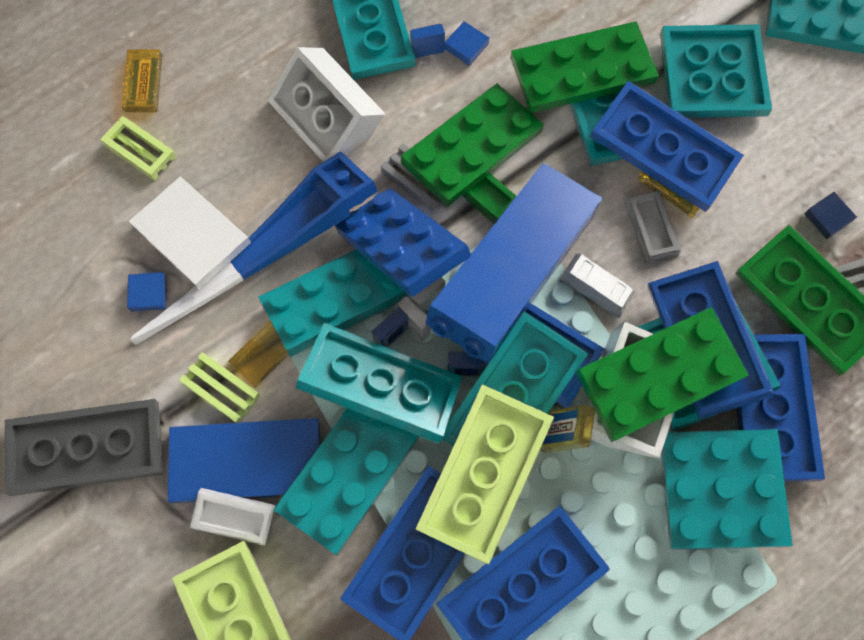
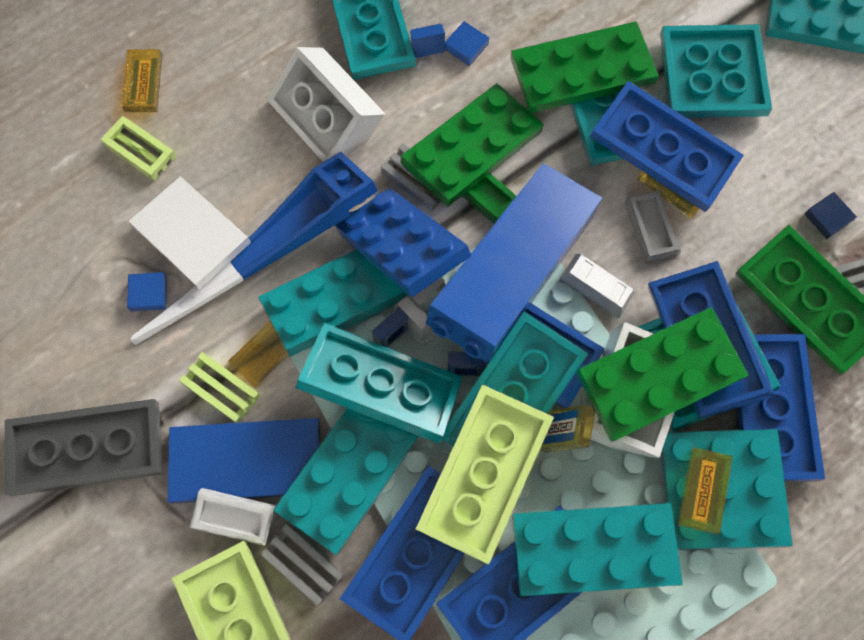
(278, 543): none -> light grey tile
(596, 549): none -> teal plate
(705, 491): none -> clear yellow tile

